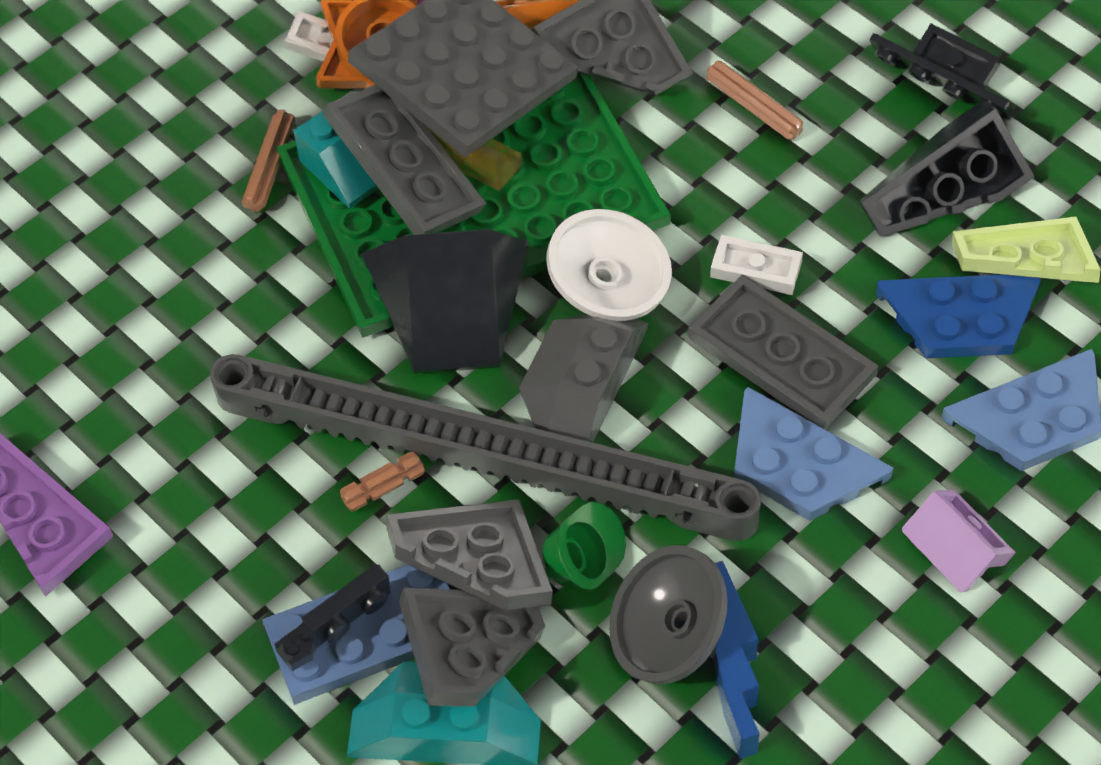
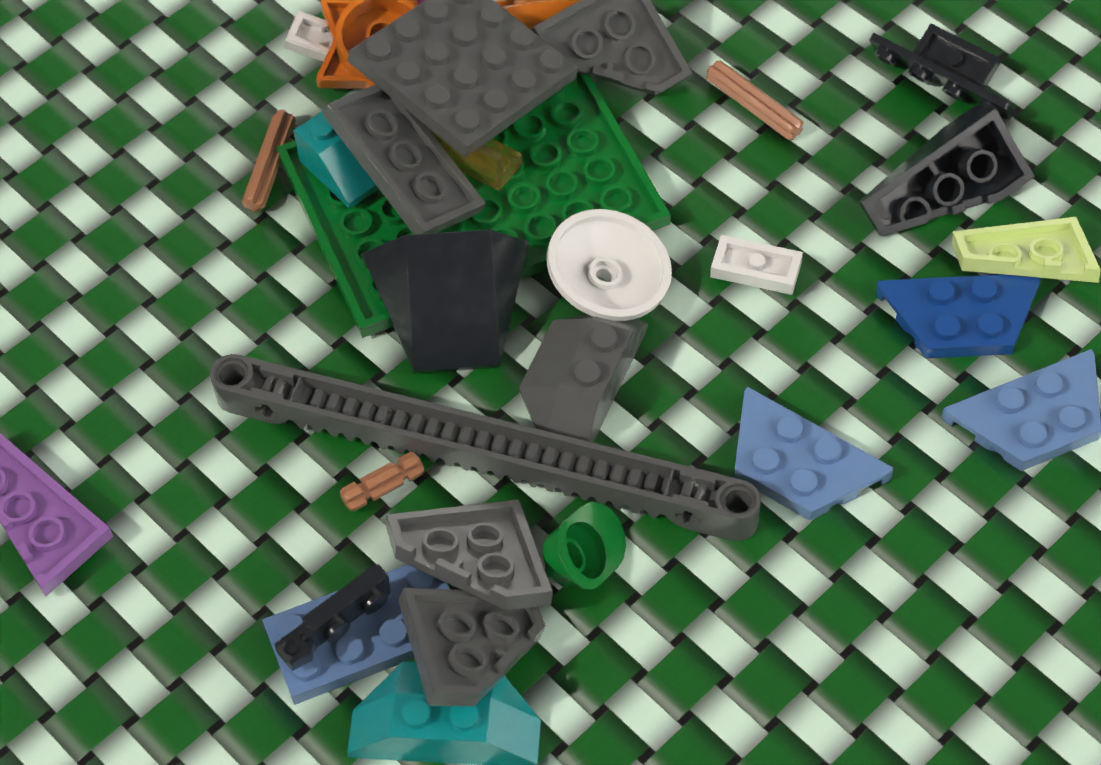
(668, 614): dark grey dish -> none
(733, 672): blue slope -> none
(783, 352): dark grey plate -> none
(956, 539): lavender panel -> none

